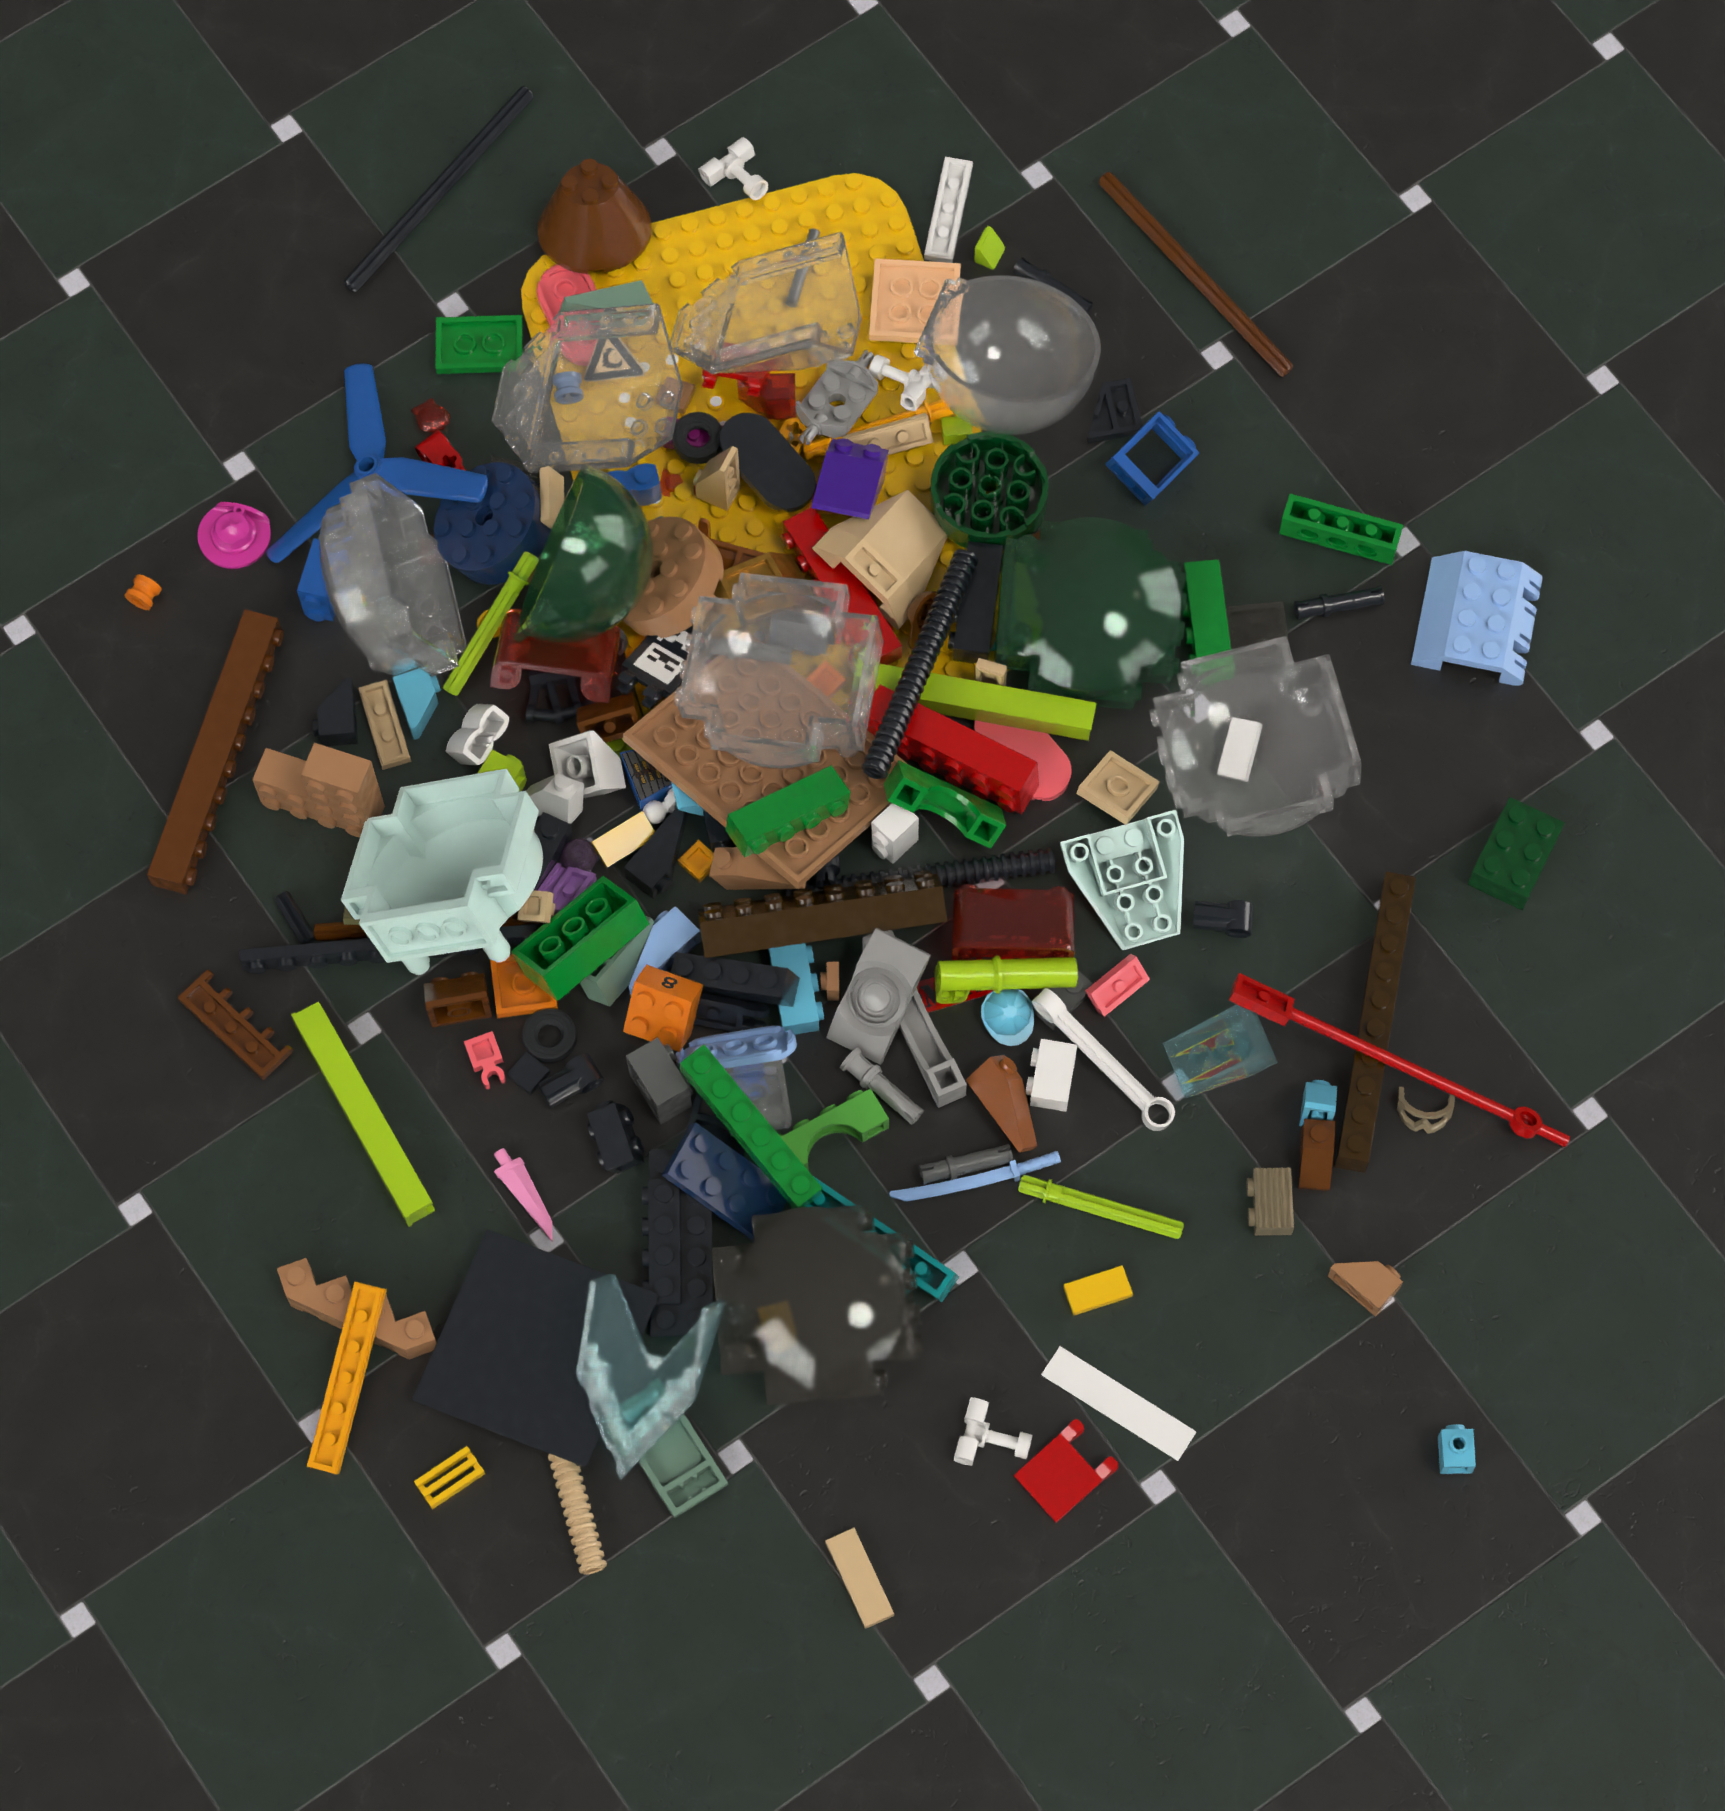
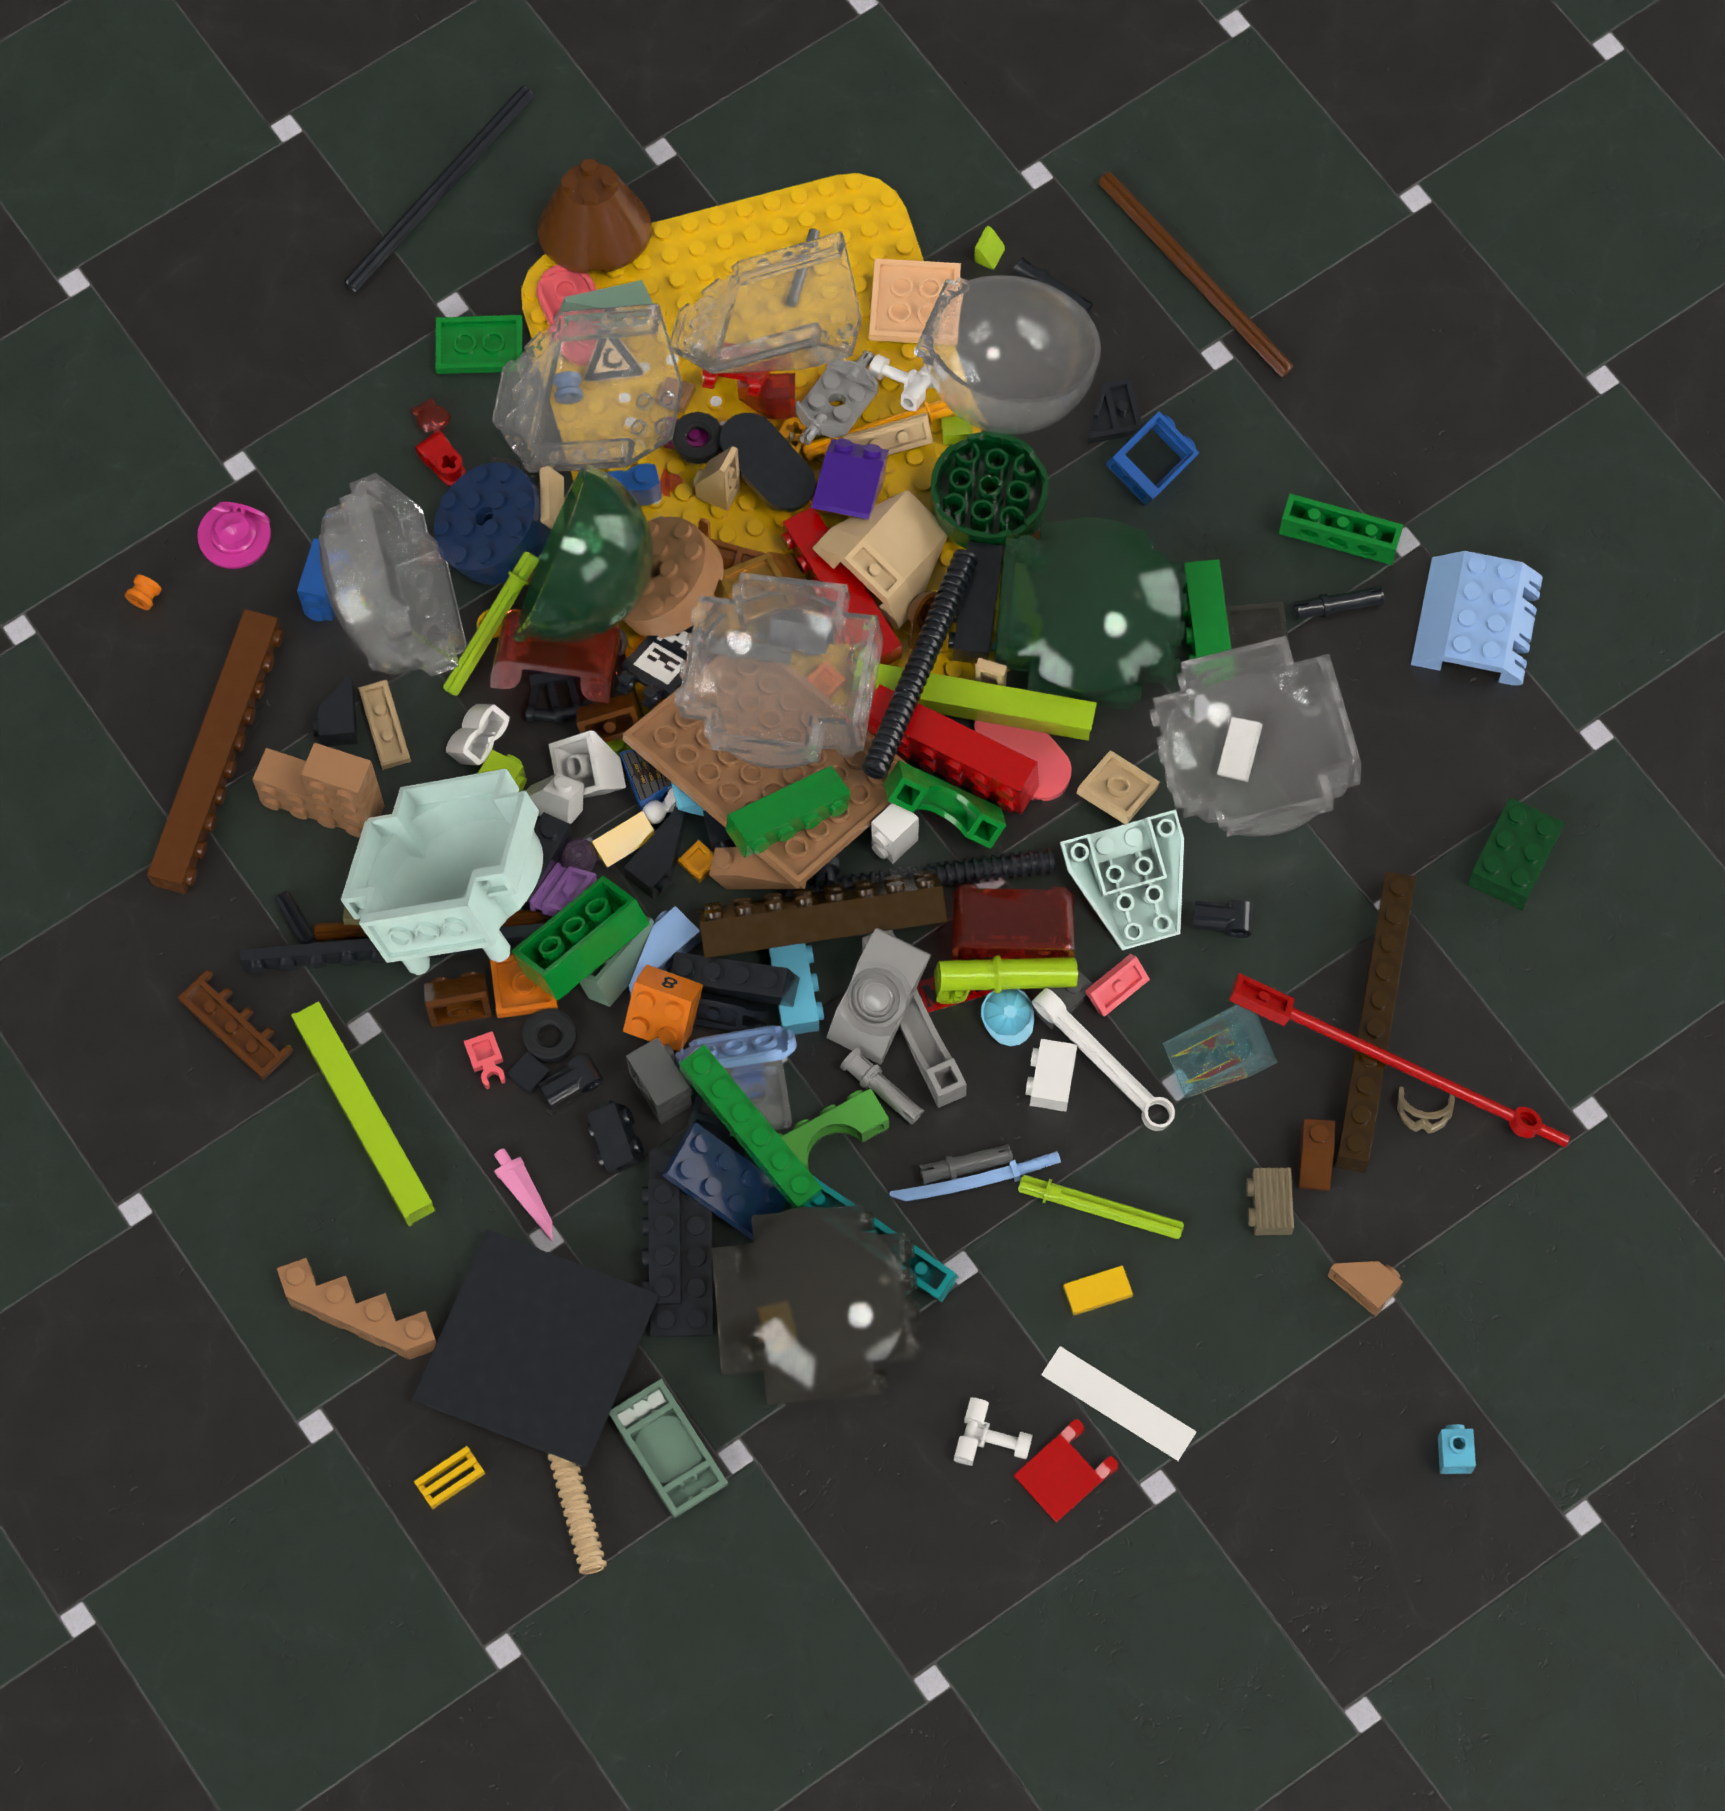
(346, 1378): light orange tile -> none
(368, 446): blue piece -> none
(417, 697): medium azure slope -> none
(538, 907): tan tile -> none
(636, 1391): clear light blue windscreen -> none
(733, 167): white bar -> none
(830, 981): medium nougat plate -> none
(859, 1578): tan tile -> none
(948, 210): white tile -> none
(1005, 1098): dark orange slope -> none
(1318, 1101): medium azure slope -> none

